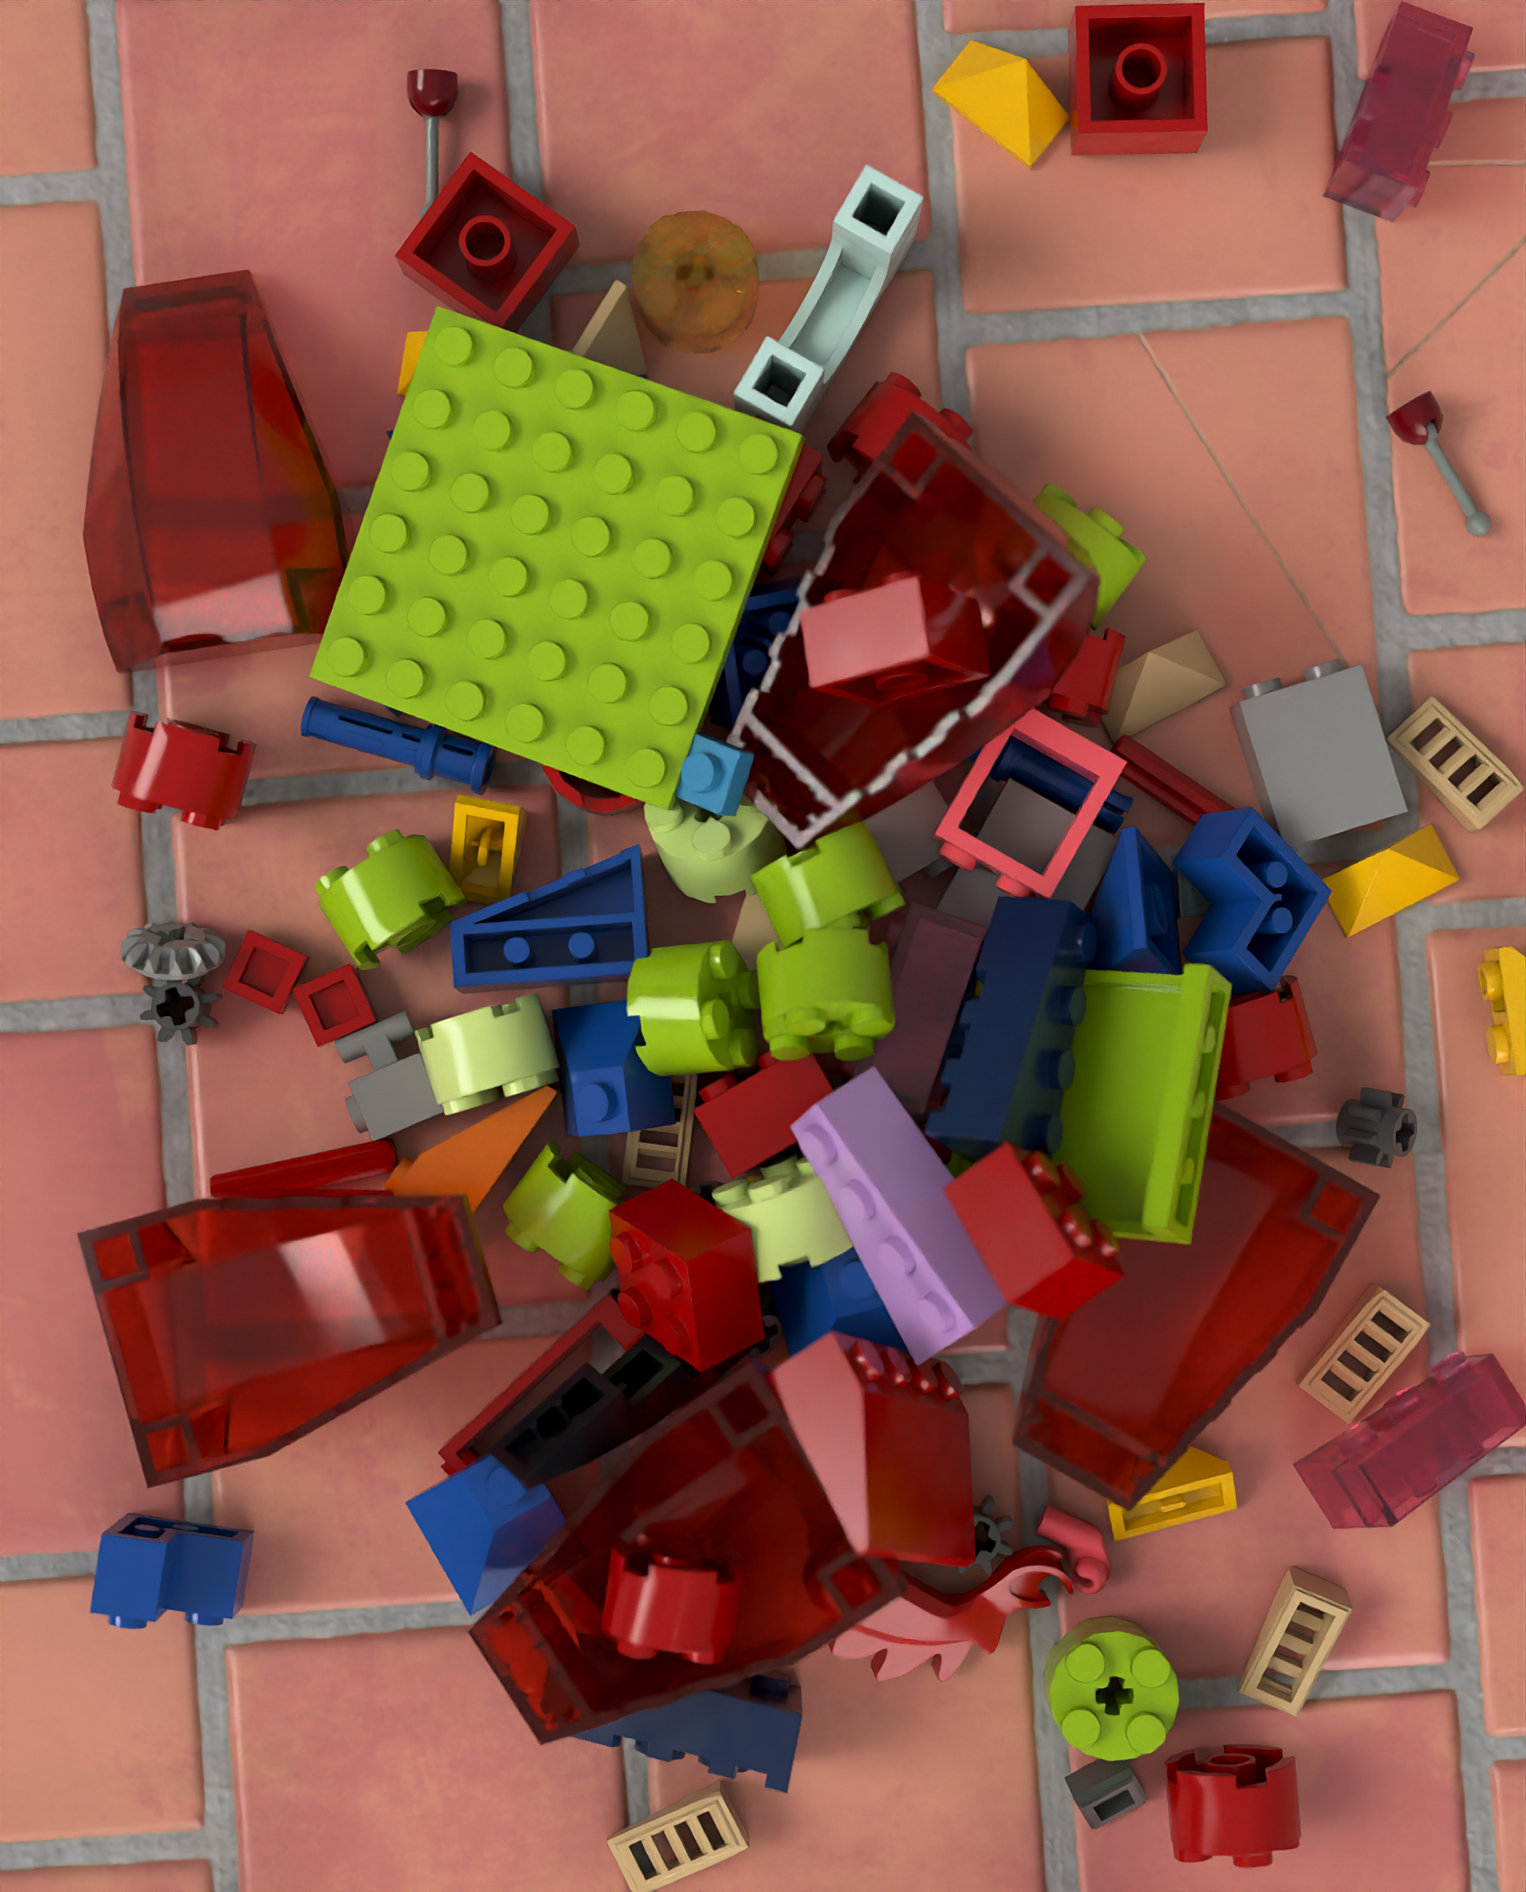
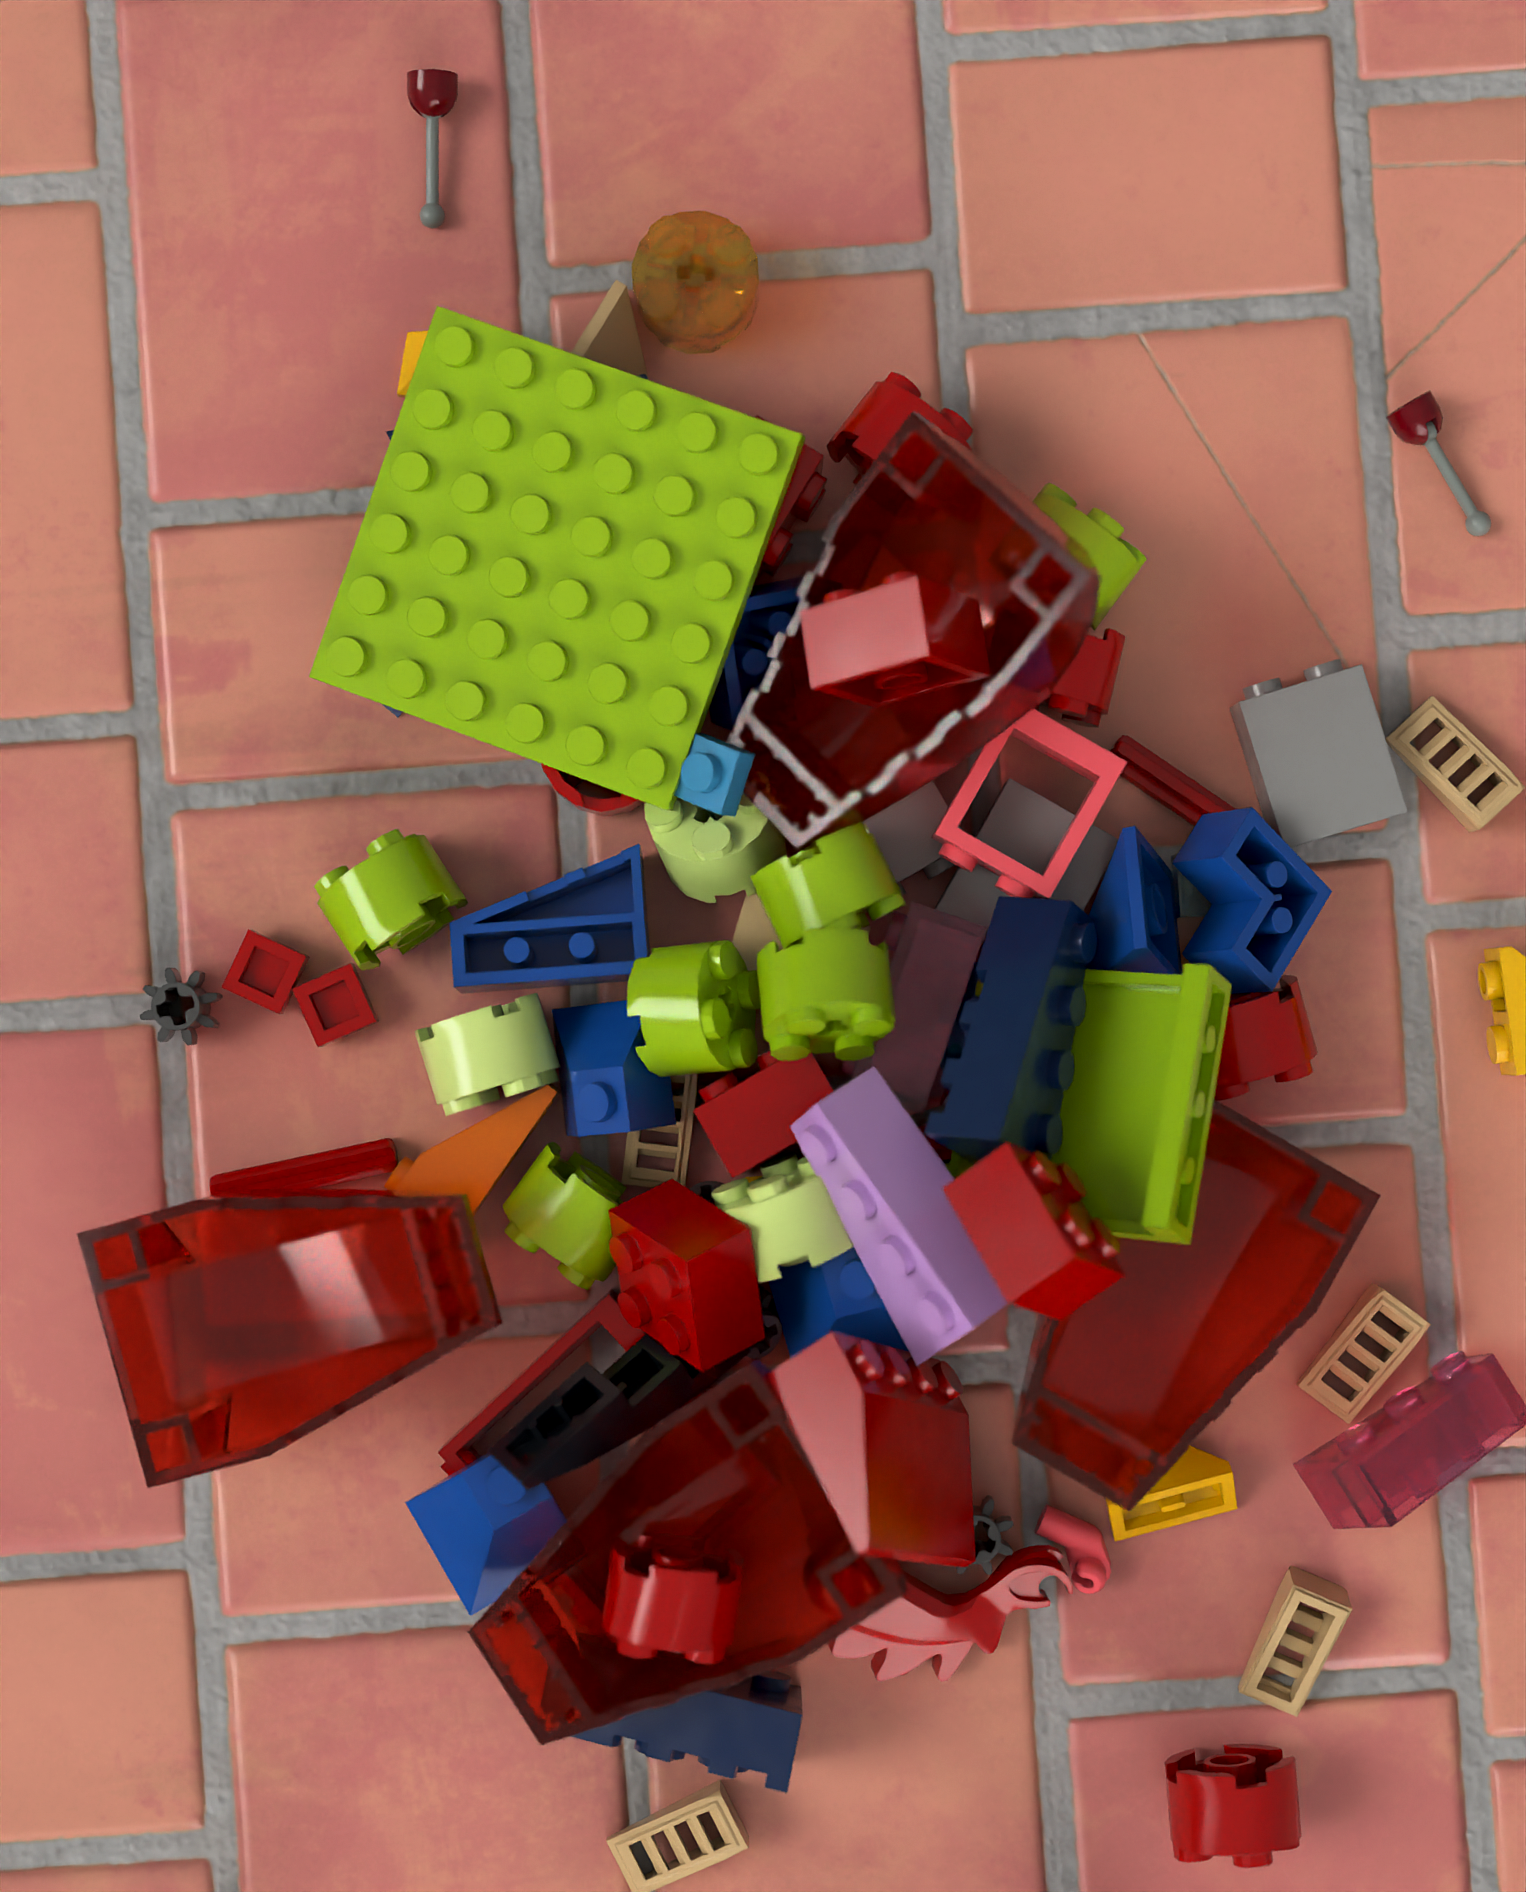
(170, 1565): blue brick -> none
(172, 950): light grey gear -> none
(182, 769): red brick -> none
(208, 484): clear red windscreen -> none
(397, 1089): light grey brick -> none
(428, 750): blue pin -> none
(486, 848): yellow slope -> none
(488, 247): red brick -> none
(864, 254): light aqua arch -> none
(1003, 100): yellow slope -> none
(1054, 781): blue pin -> none
(1105, 1791): dark grey slope -> none
(1134, 1718): lime brick -> none
(1137, 79): red brick -> none
(1161, 685): tan slope -> none
(1376, 1127): dark grey gear -> none
(1389, 880): yellow slope -> none
(1401, 113): clear pink wedge -> none

